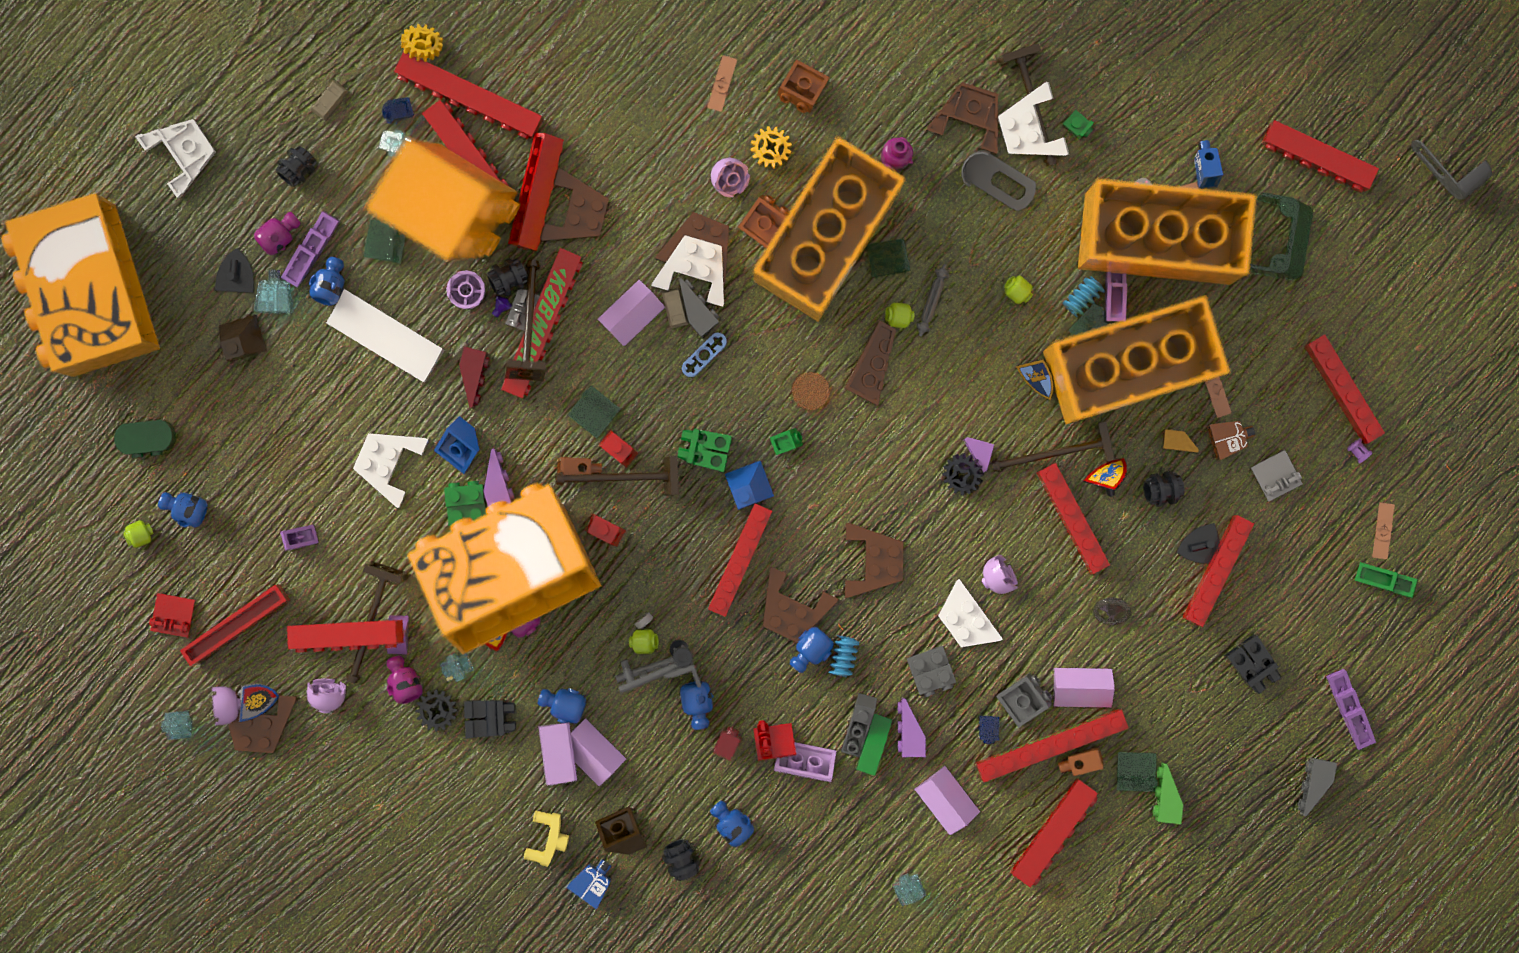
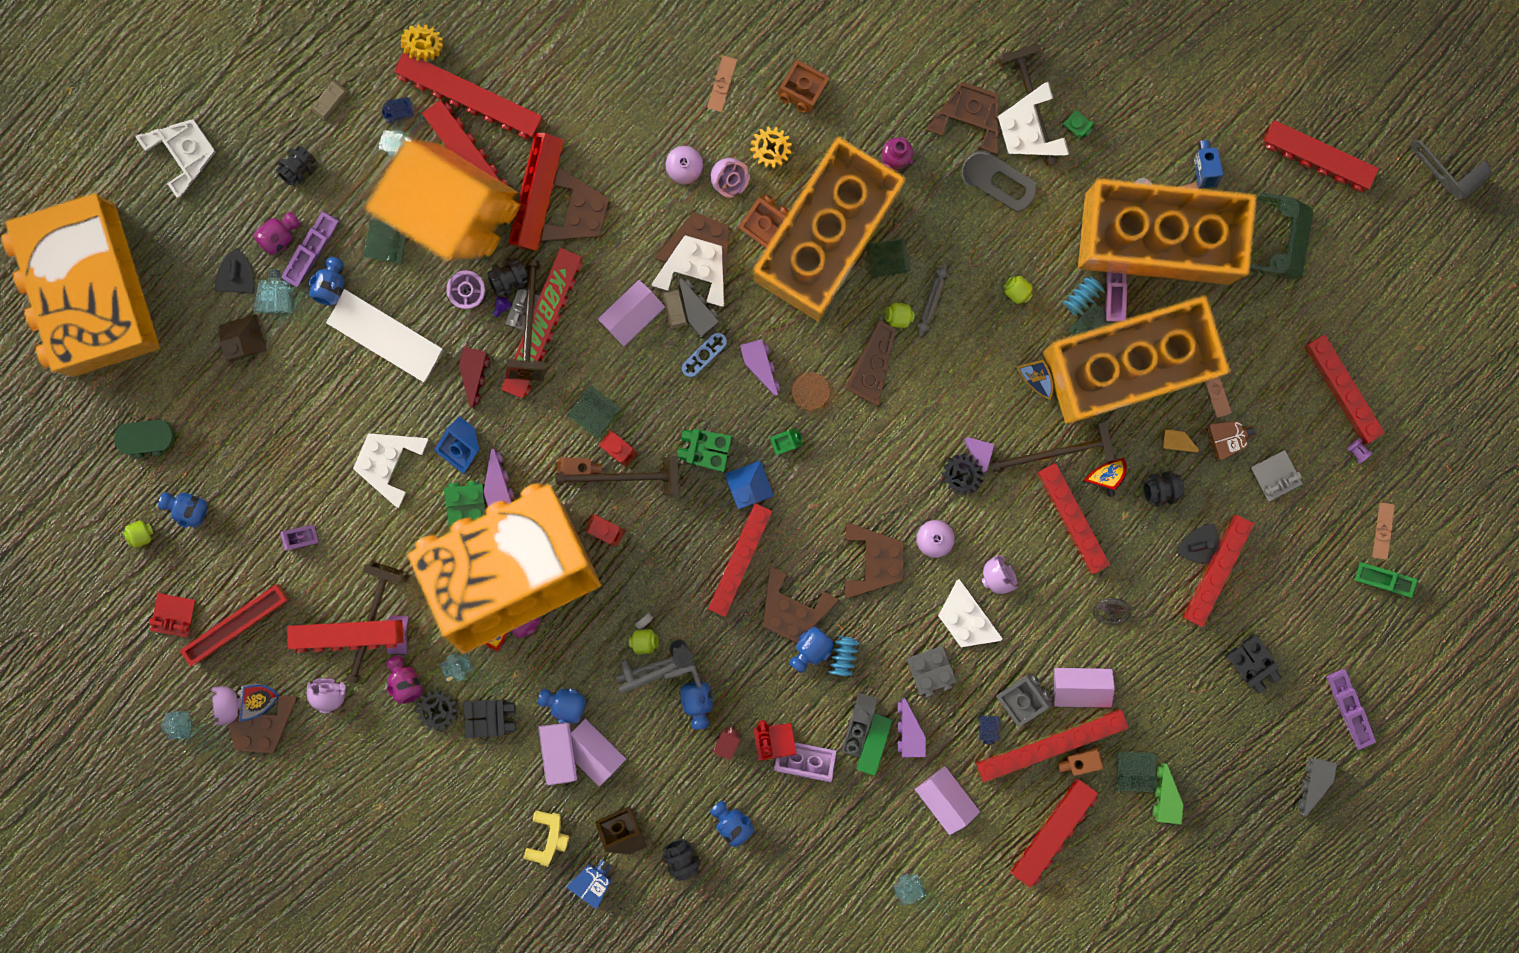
(684, 173): none -> lavender cylinder
(757, 362): none -> medium lavender slope
(928, 545): none -> lavender cylinder

